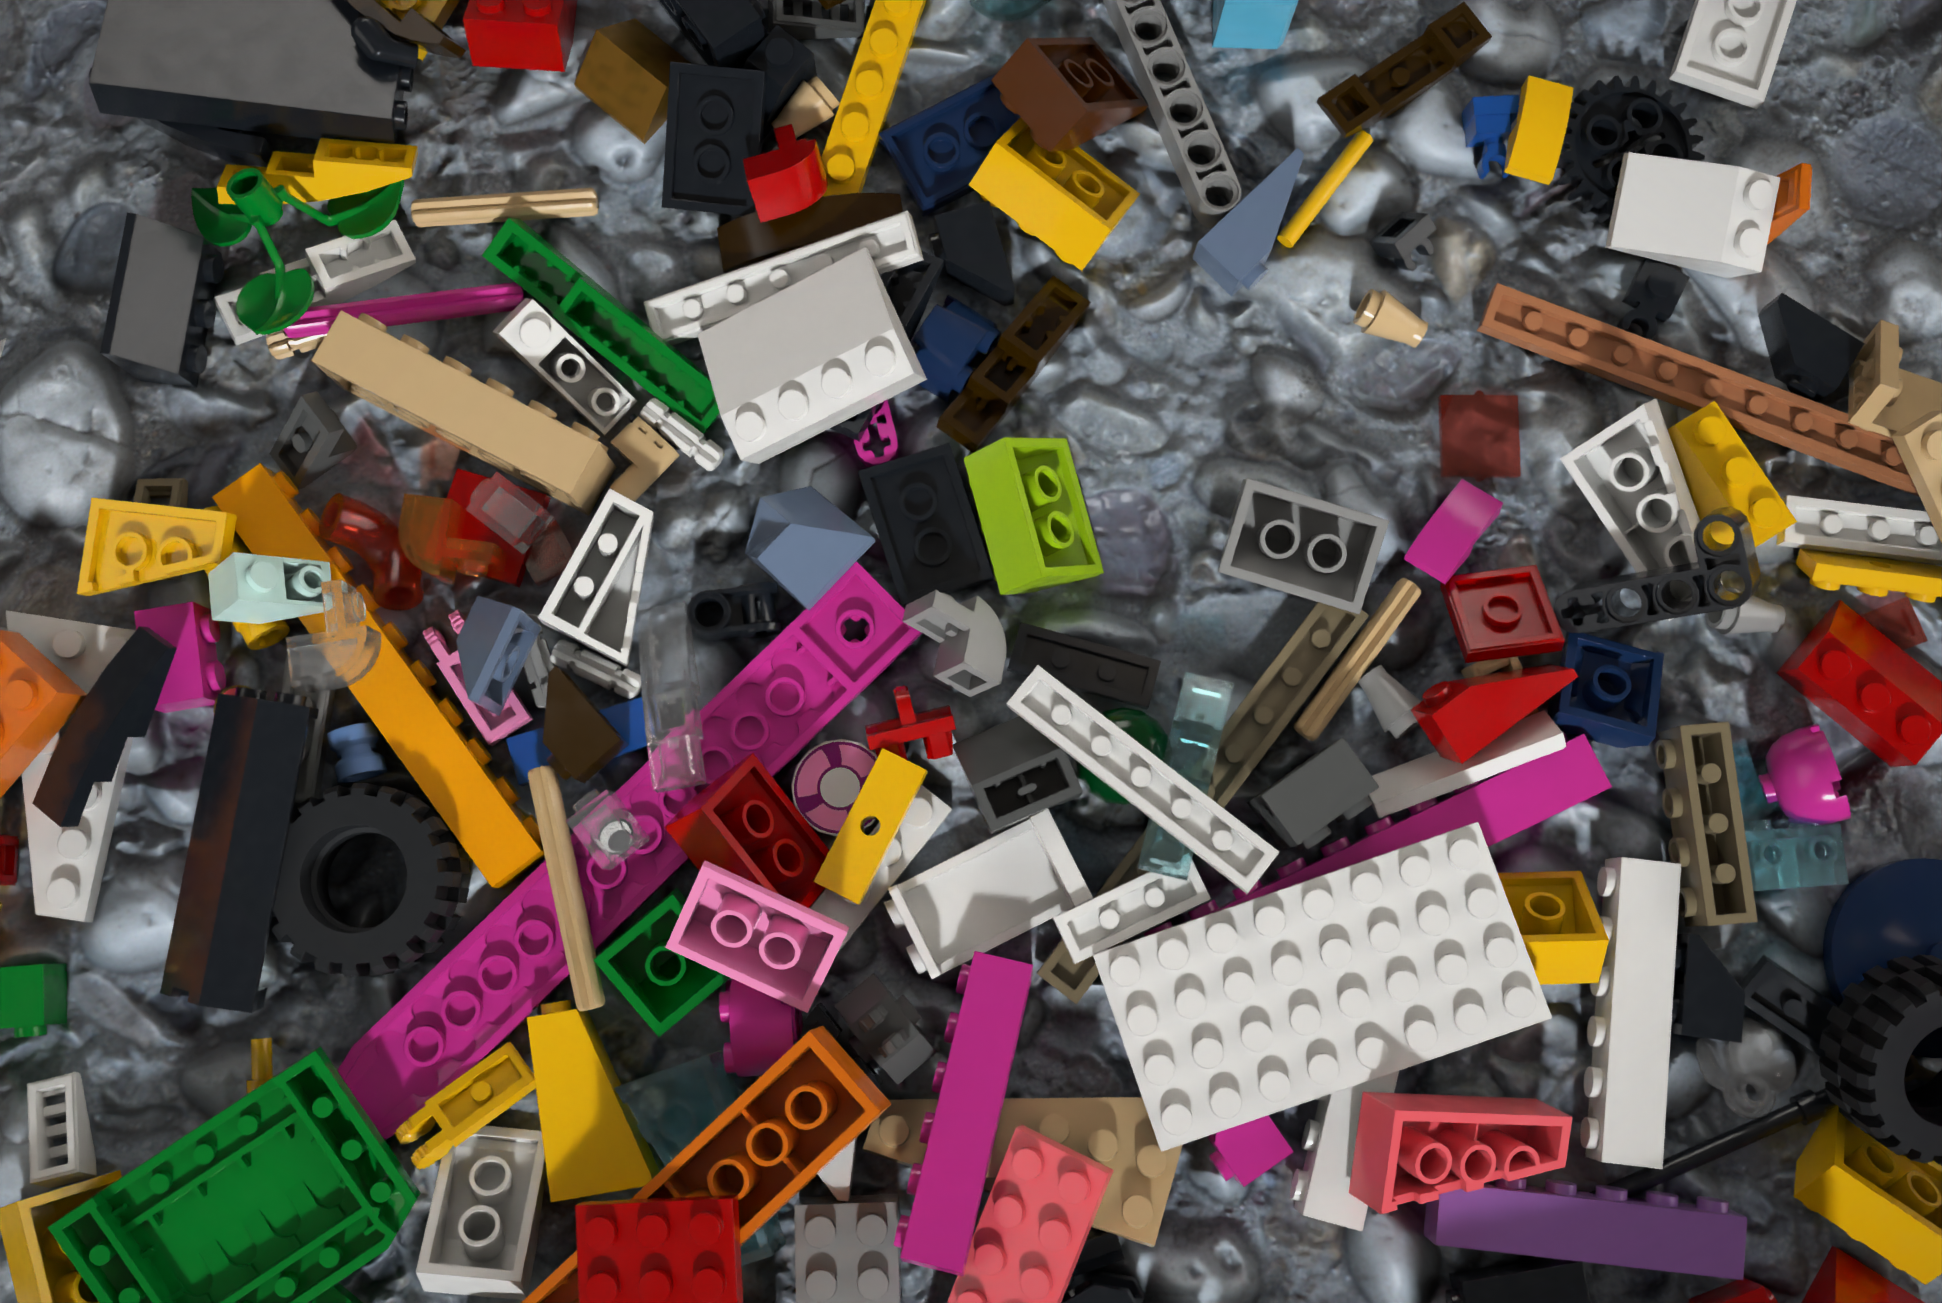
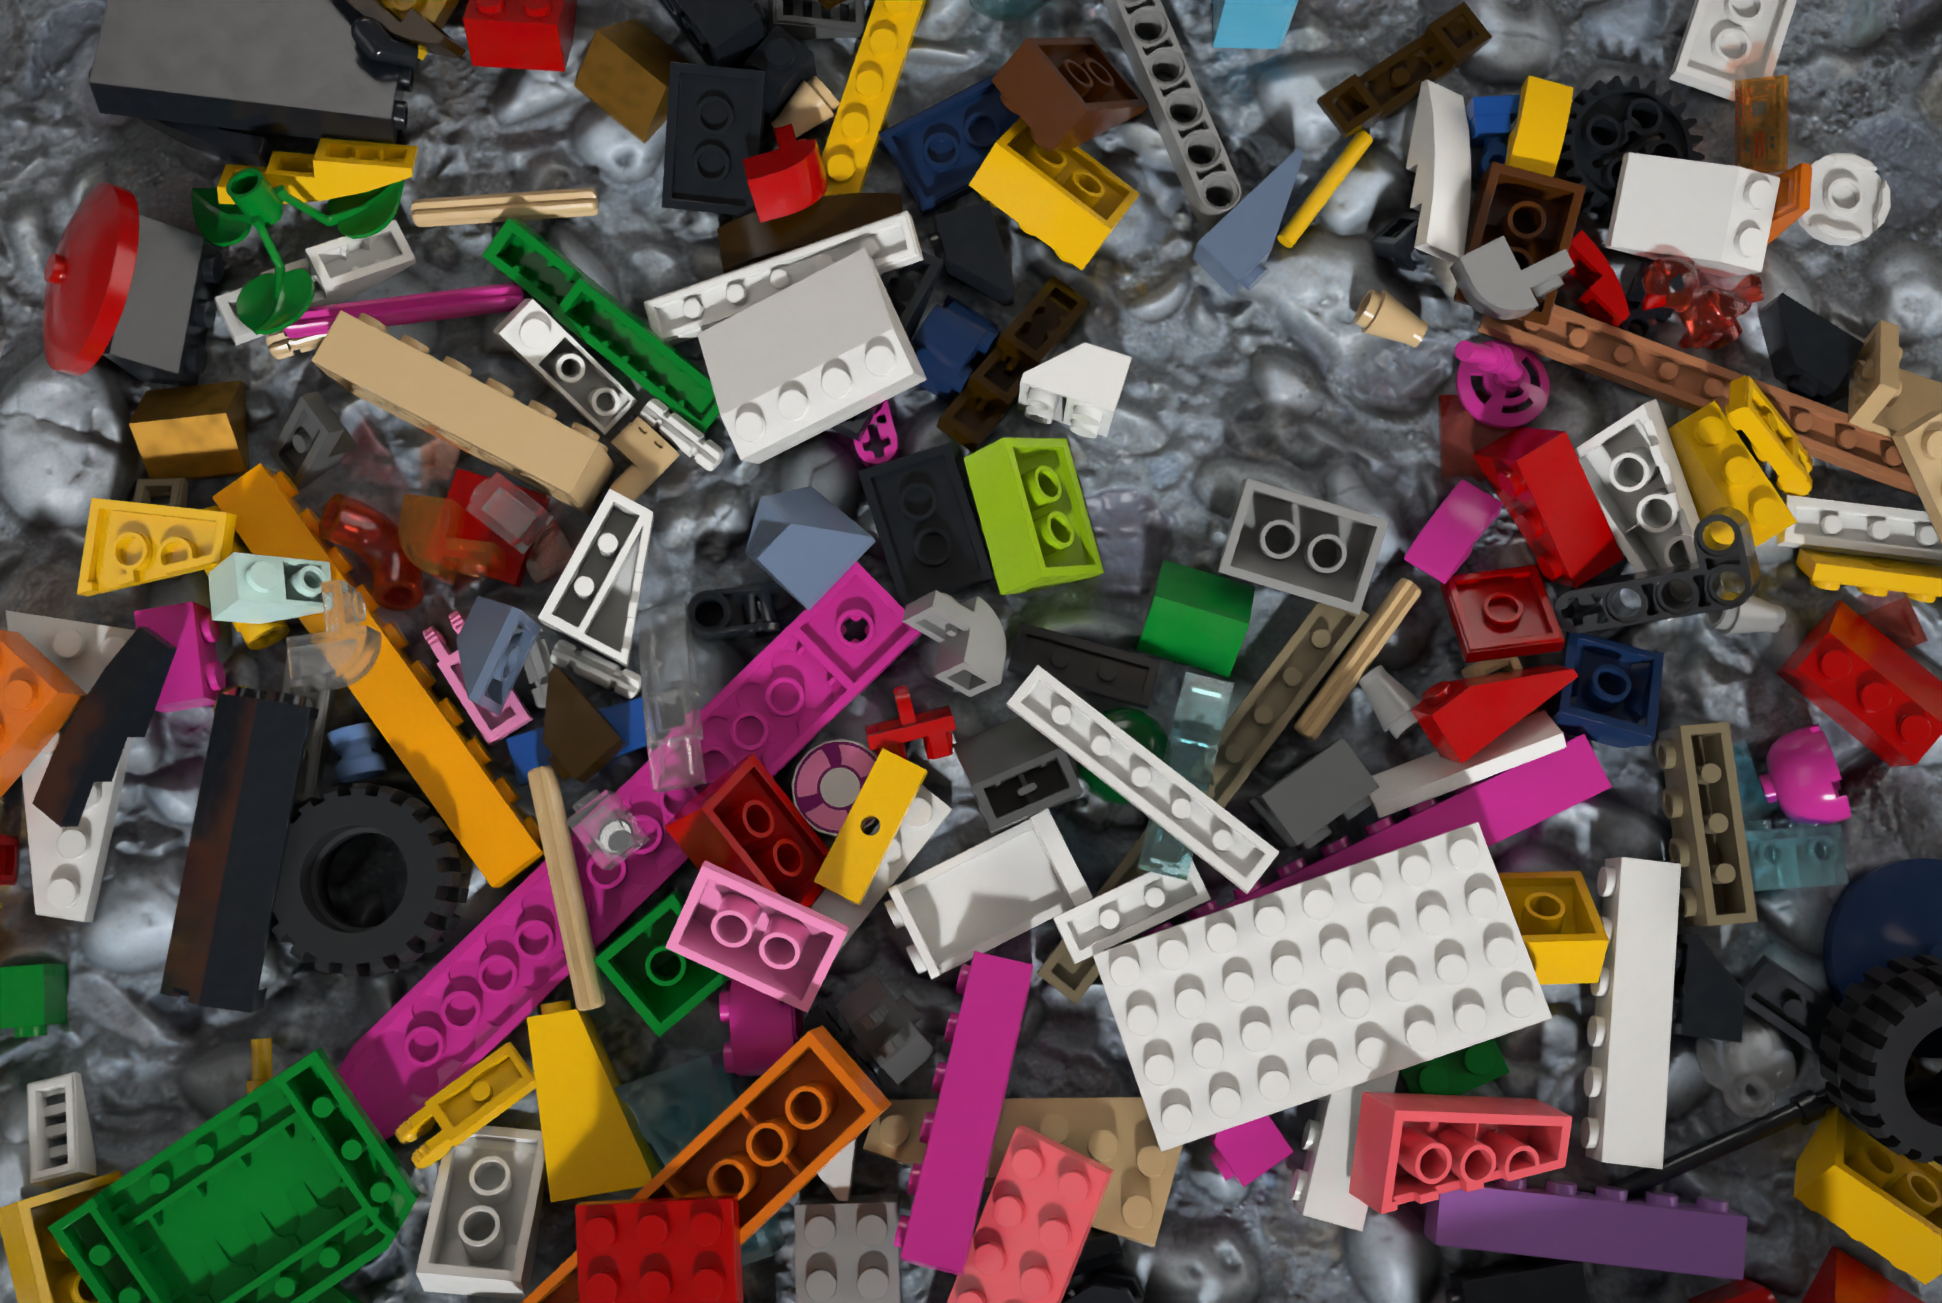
(90, 279): none -> red dish
(193, 431): none -> pearl gold slope
(1076, 389): none -> white slope
(1196, 619): none -> green slope
(1442, 167): none -> white slope
(1456, 1071): none -> green plate
(1498, 286): none -> light grey brick
(1501, 376): none -> dark pink dish
(1533, 215): none -> reddish brown slope
(1551, 503): none -> red wedge
(1604, 293): none -> red slope
(1705, 311): none -> clear red animal
(1762, 123): none -> clear orange tile
(1769, 436): none -> yellow hinge
(1845, 200): none -> white tile

